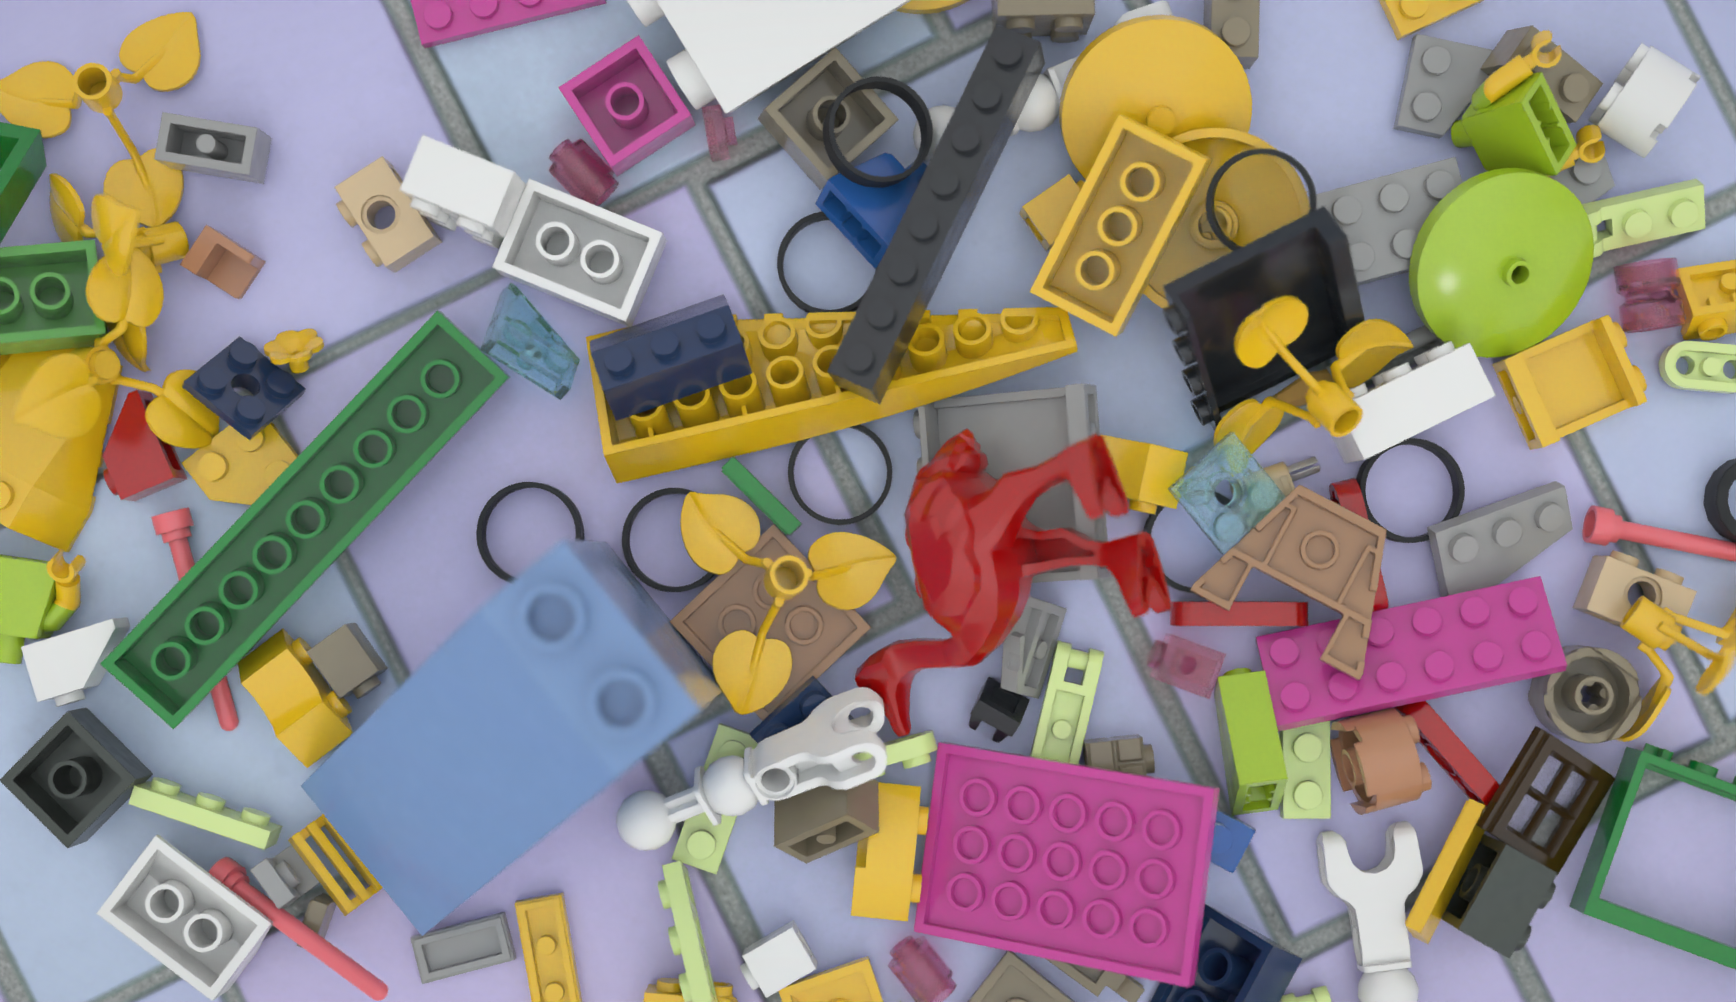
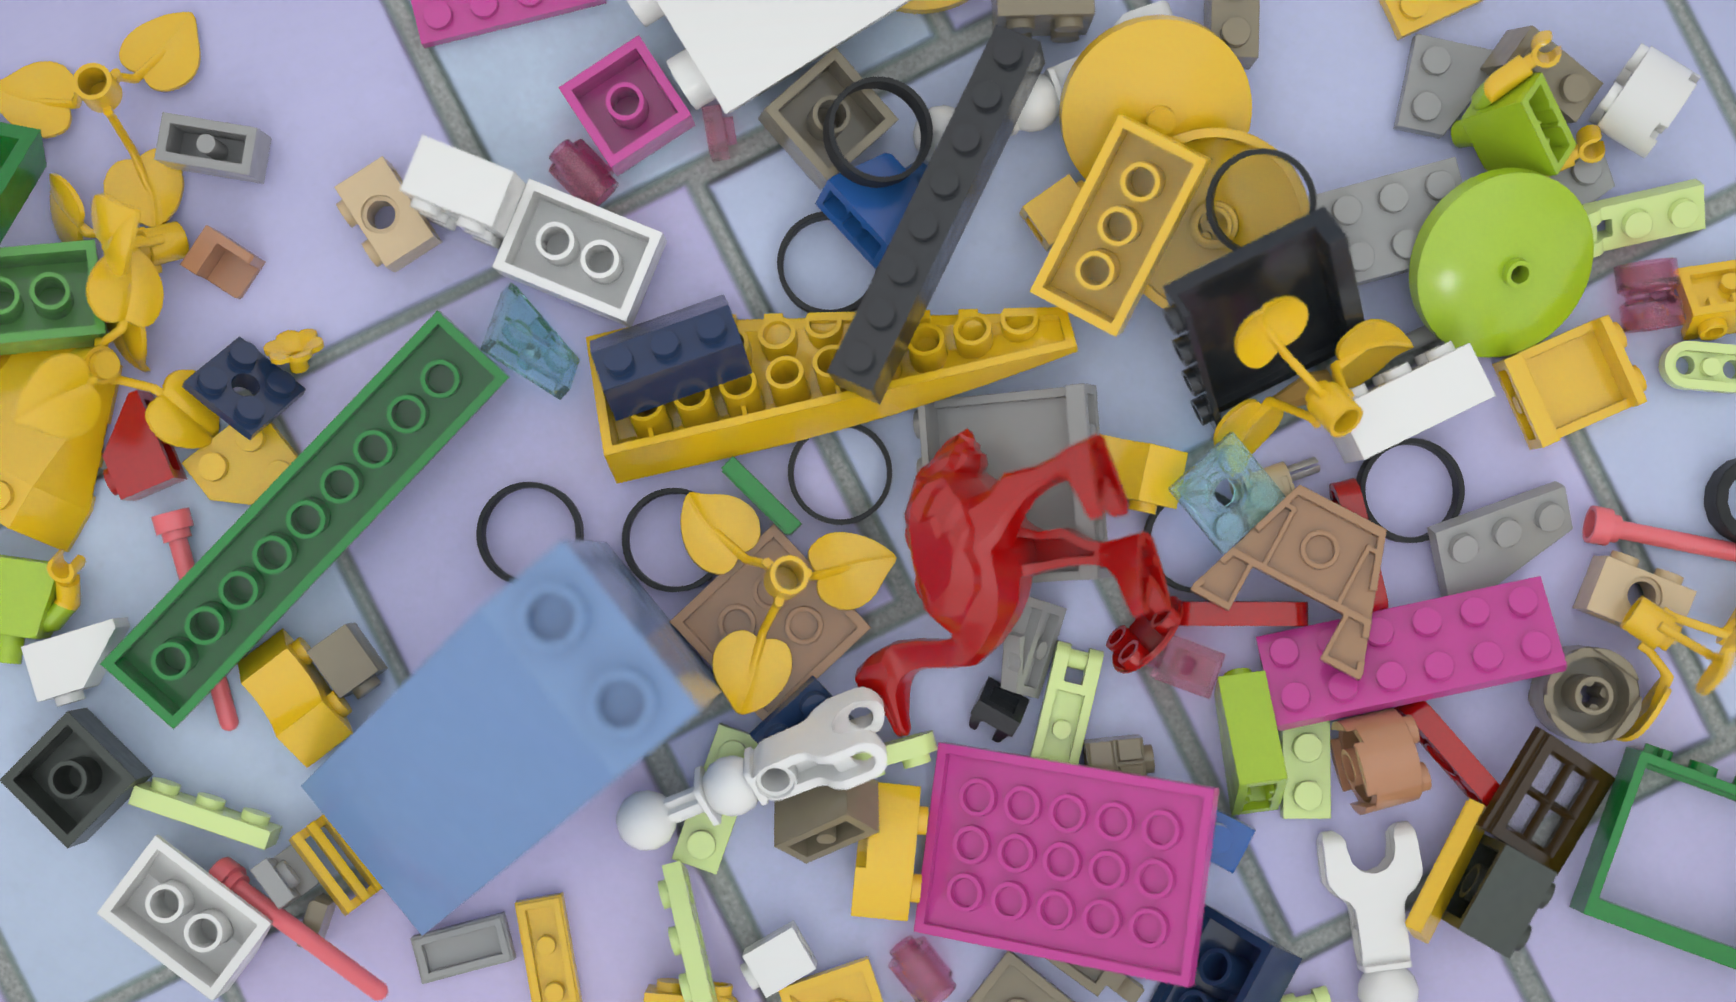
(1144, 638): none -> red dish

